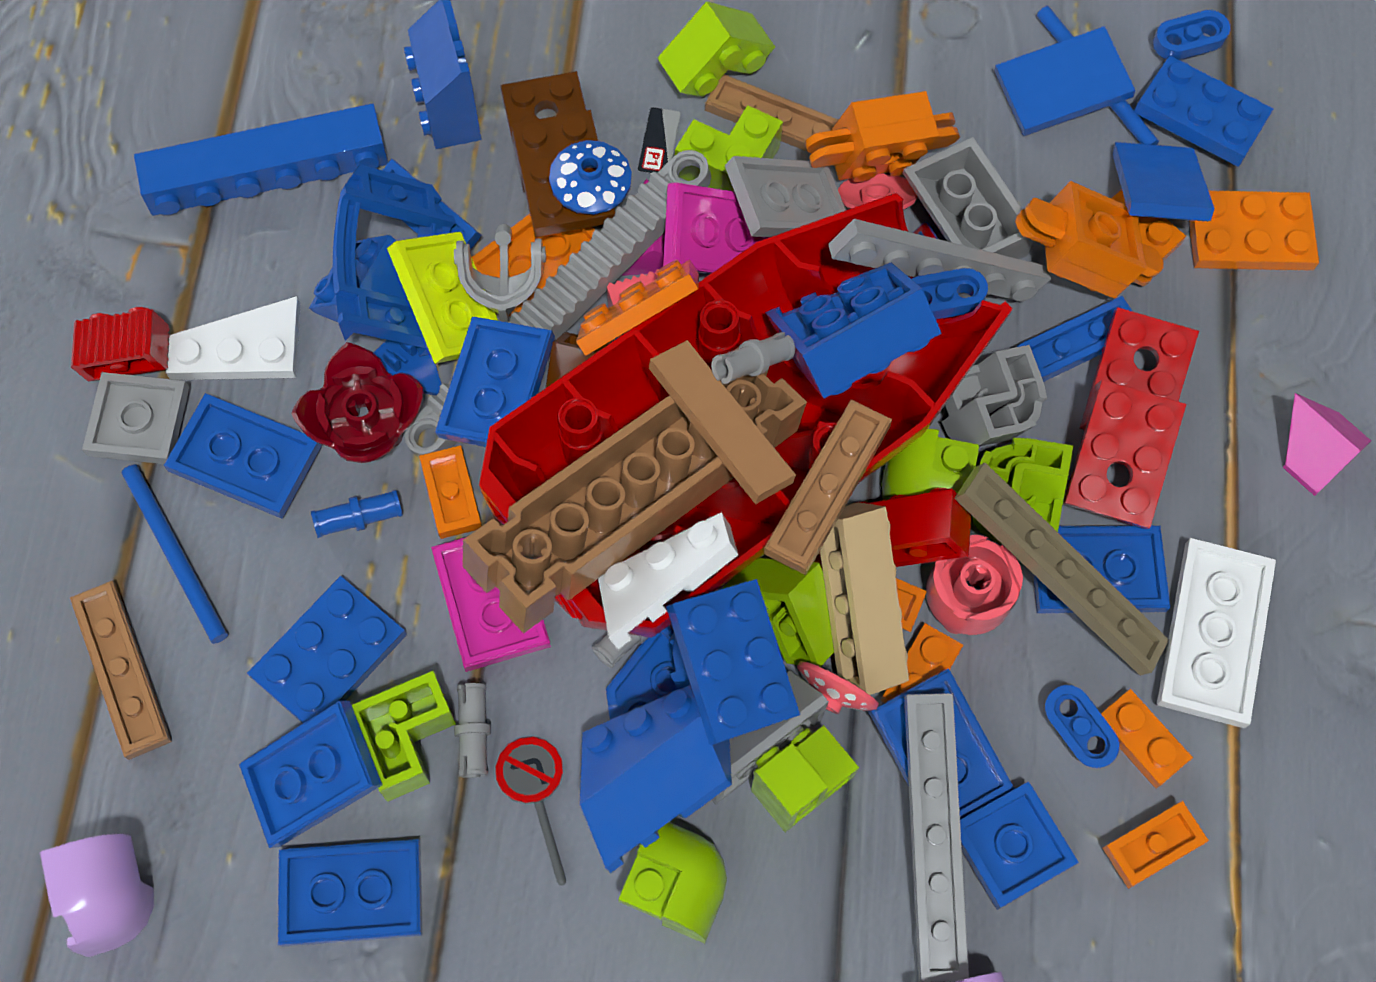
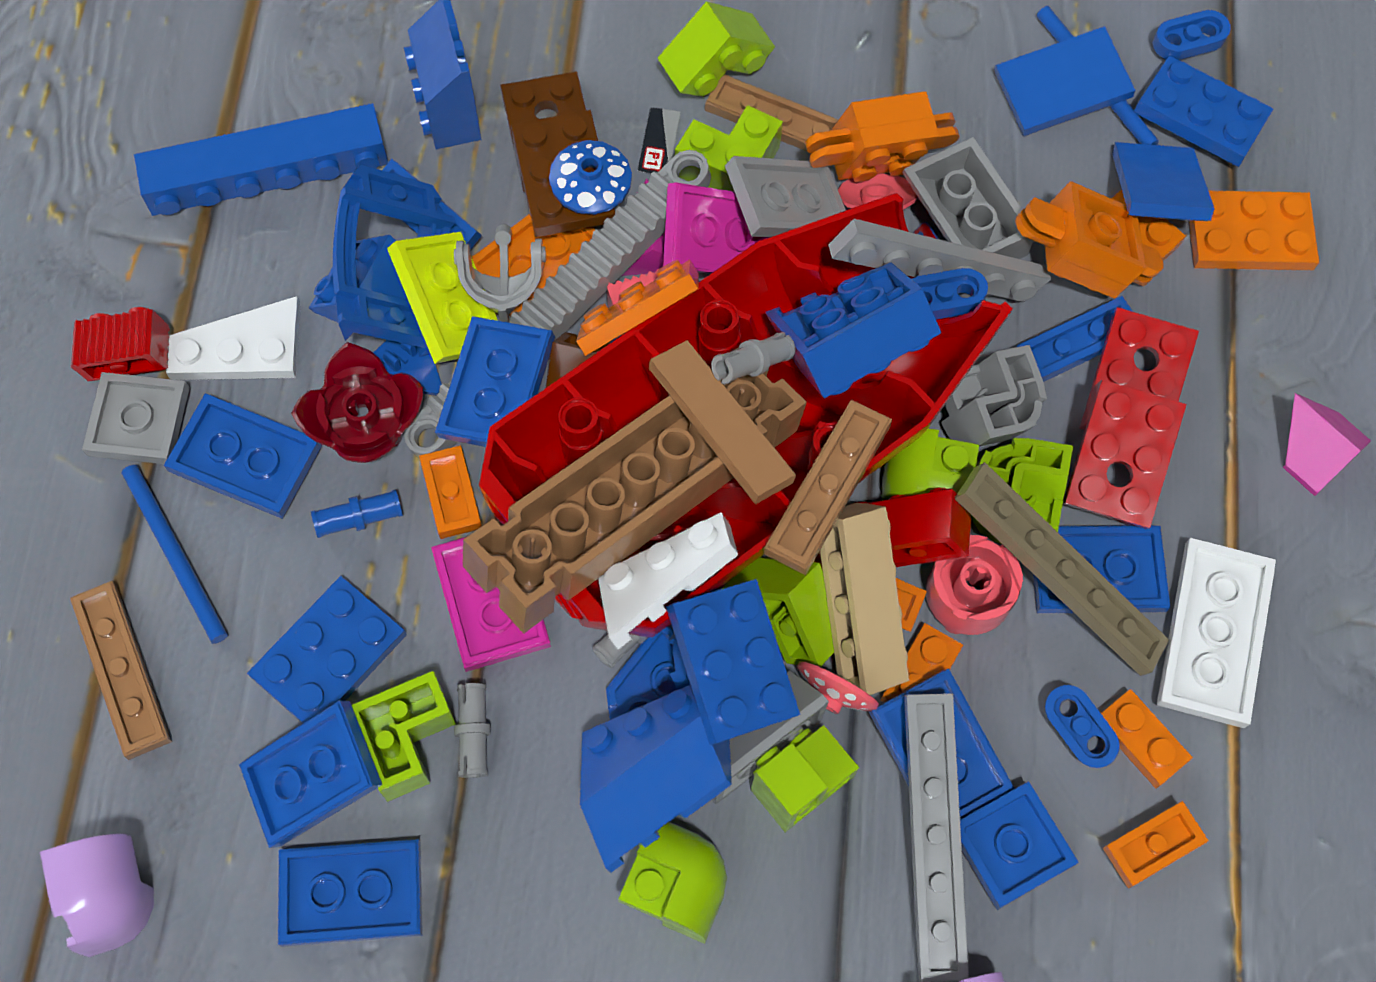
(529, 774): piece -> none

